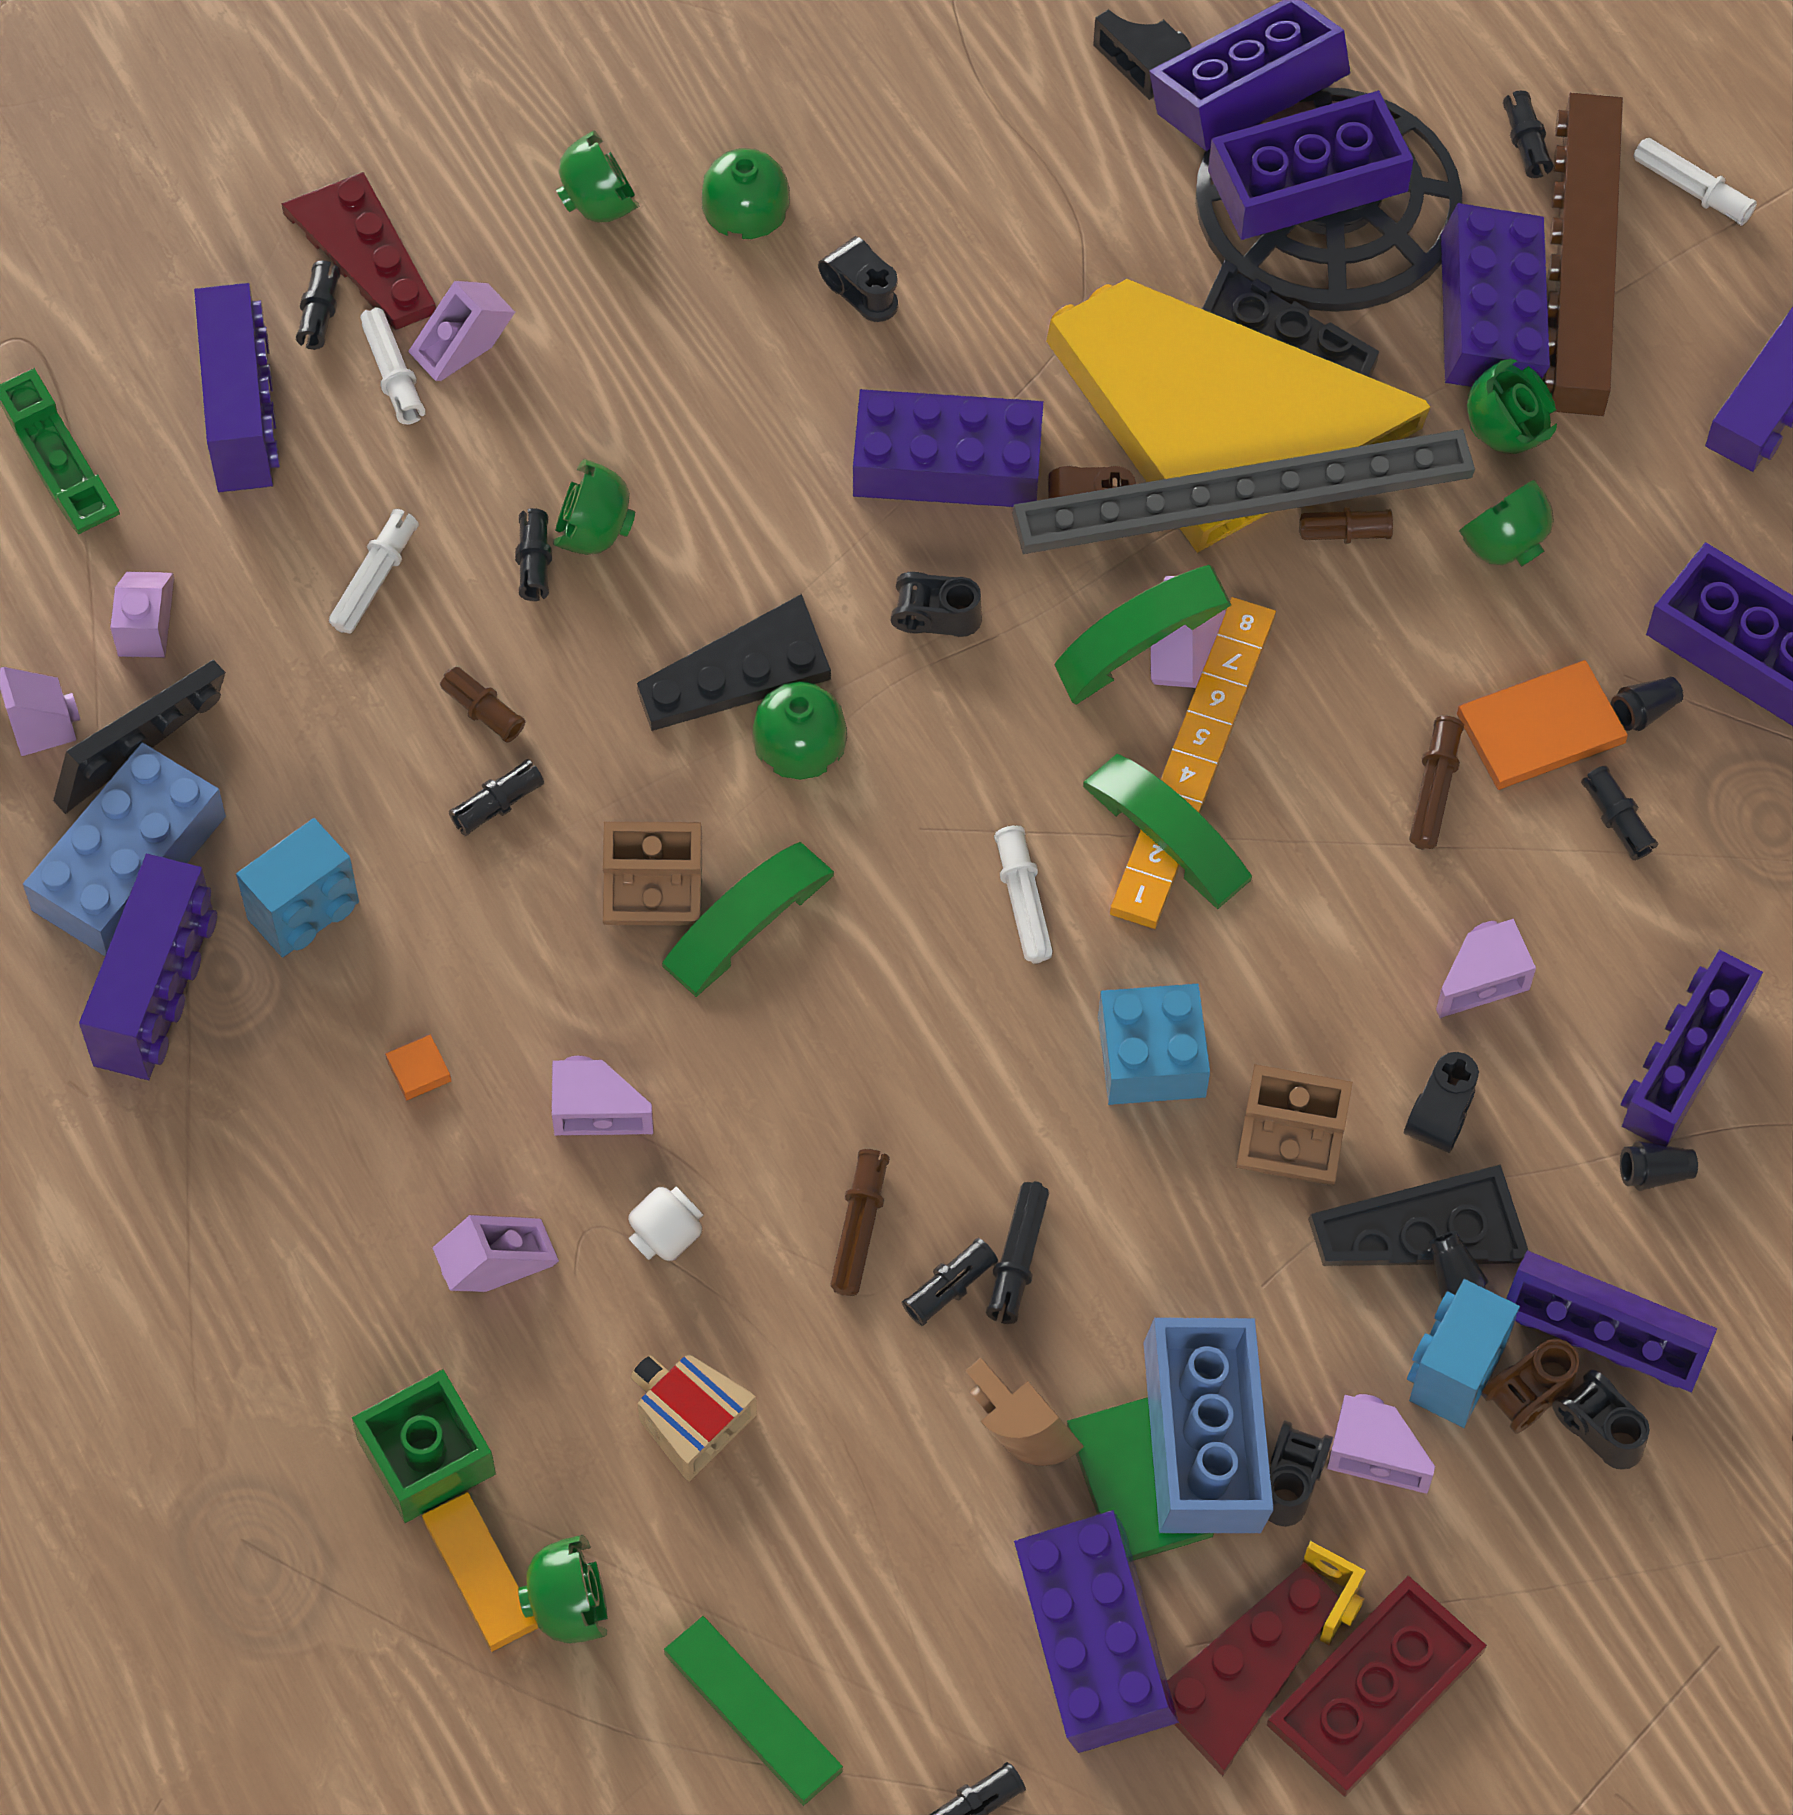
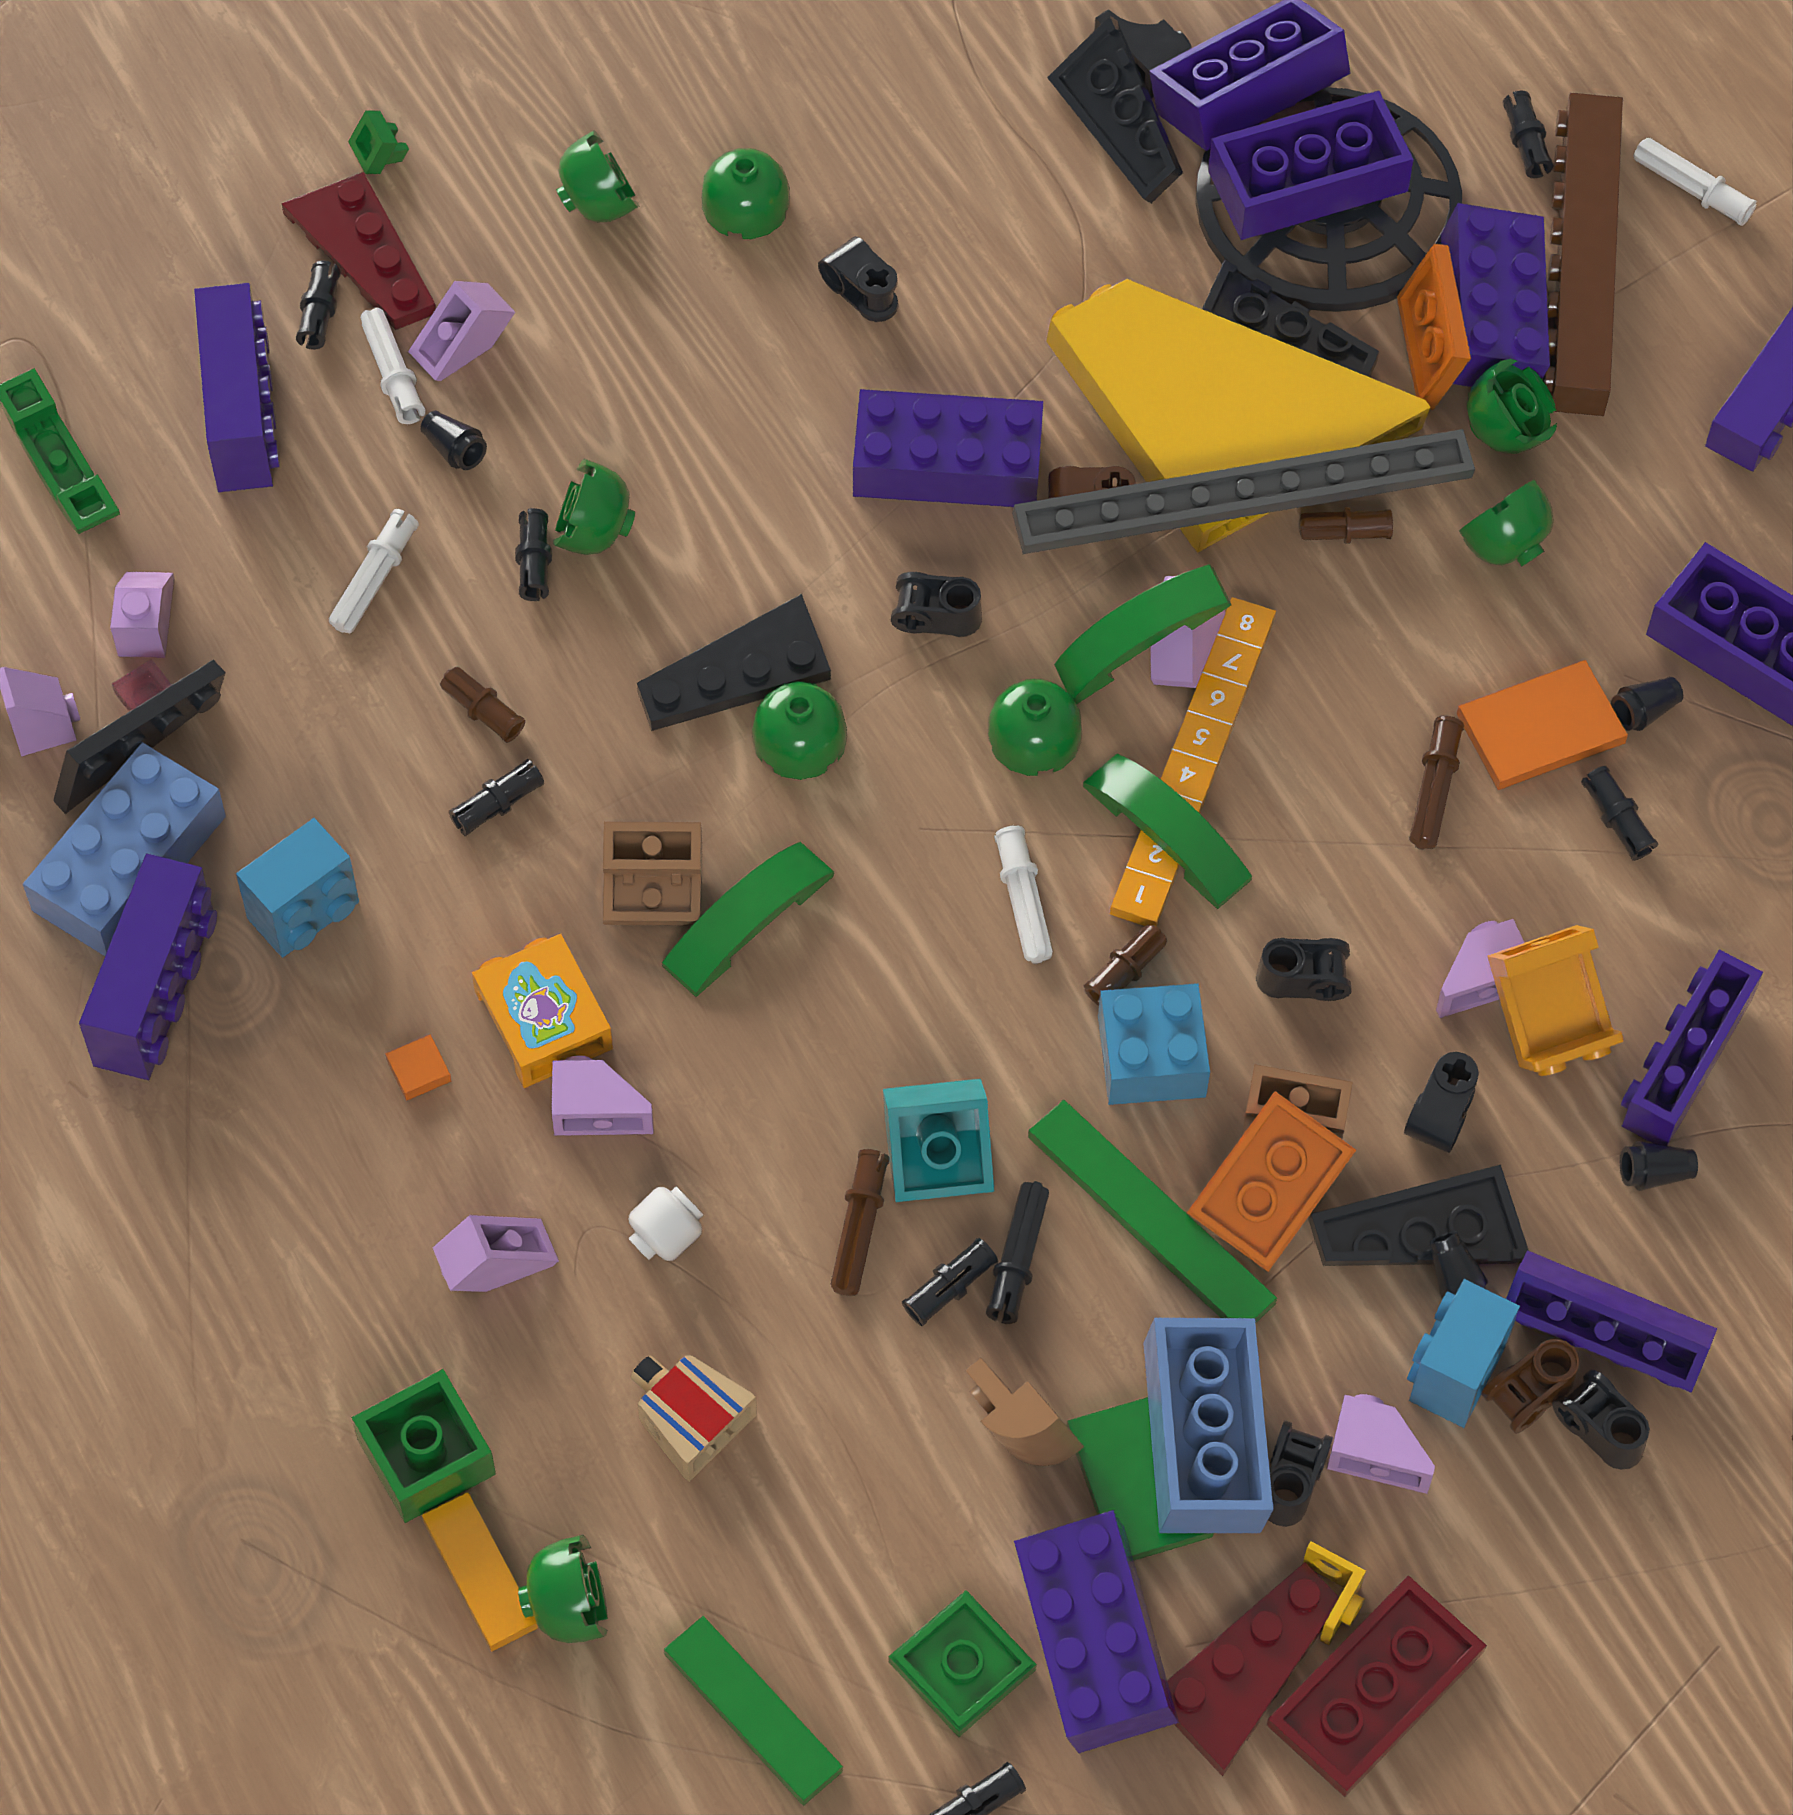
(140, 685): none -> clear pink plate
(376, 143): none -> green tile
(456, 441): none -> black cone
(542, 1007): none -> light orange panel
(938, 1140): none -> teal slope
(962, 1663): none -> green tile
(1035, 727): none -> green cylinder
(1115, 106): none -> black wing
(1127, 962): none -> reddish brown axle
(1150, 1215): none -> green tile
(1271, 1181): none -> orange tile
(1309, 968): none -> black piece
(1433, 326): none -> orange tile
(1554, 1000): none -> light orange panel

